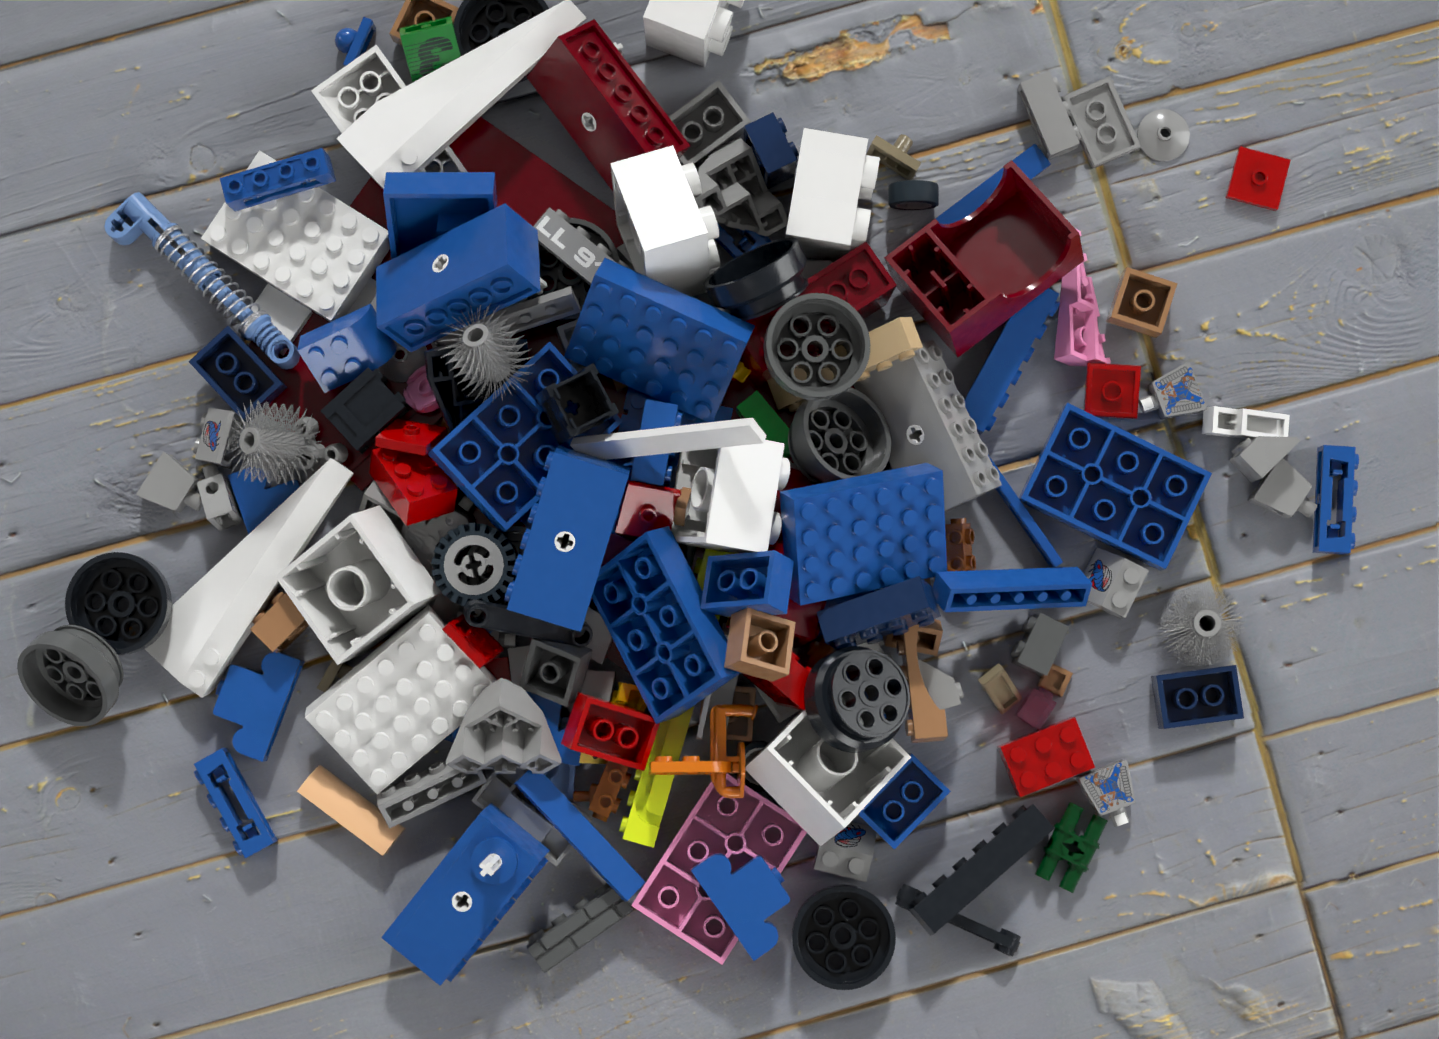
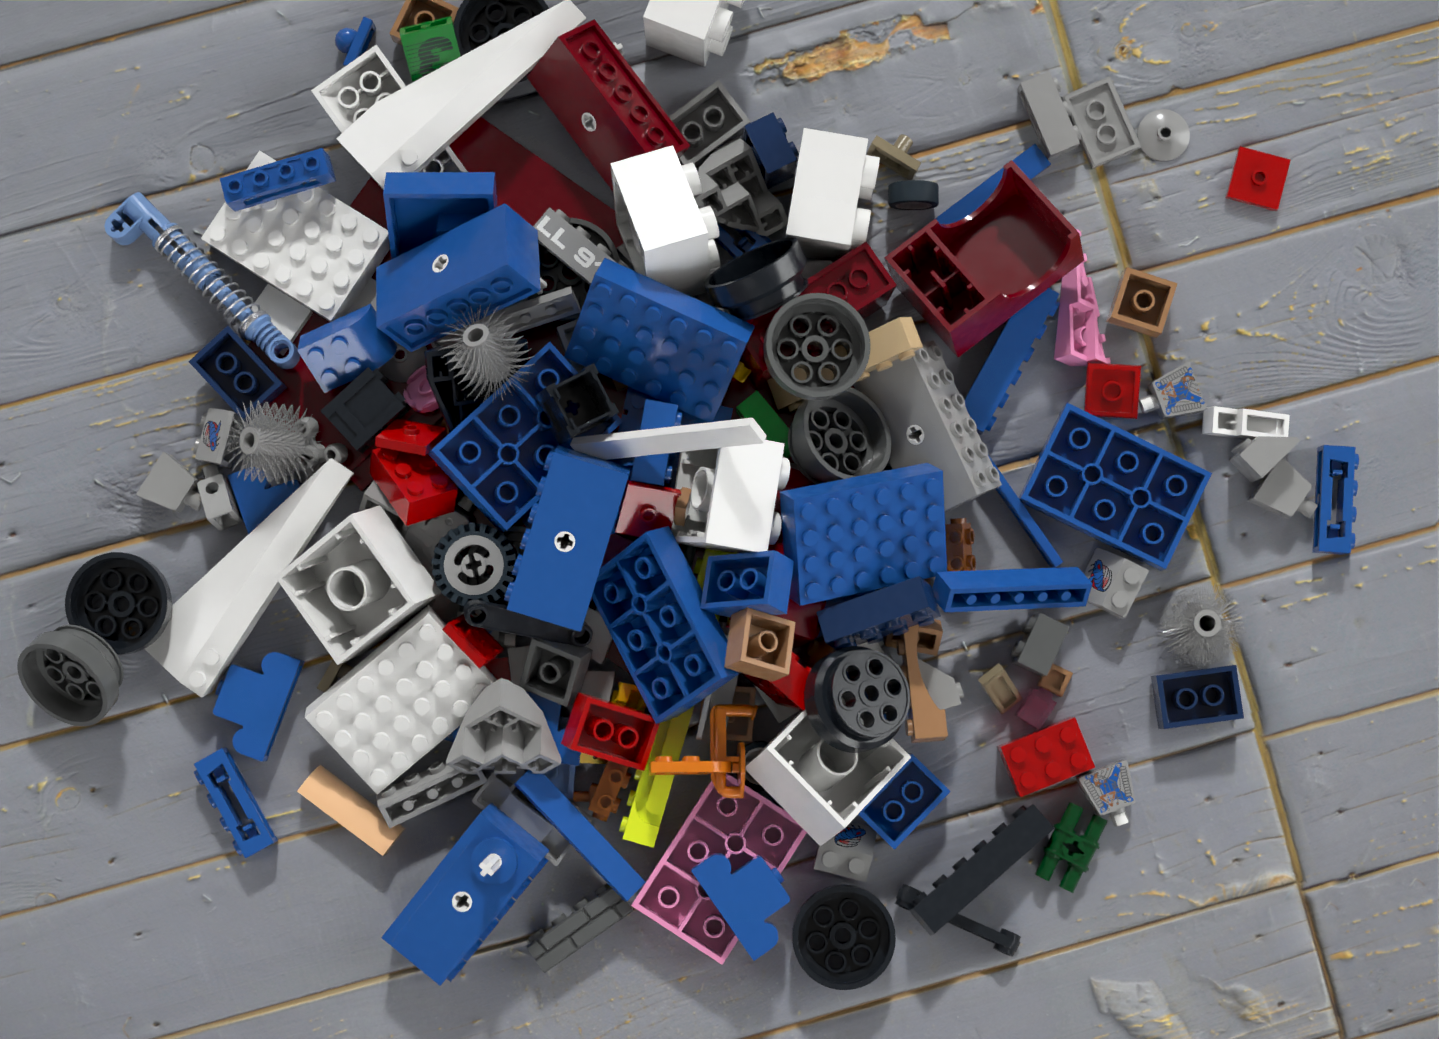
(280, 624): medium nougat brick -> none

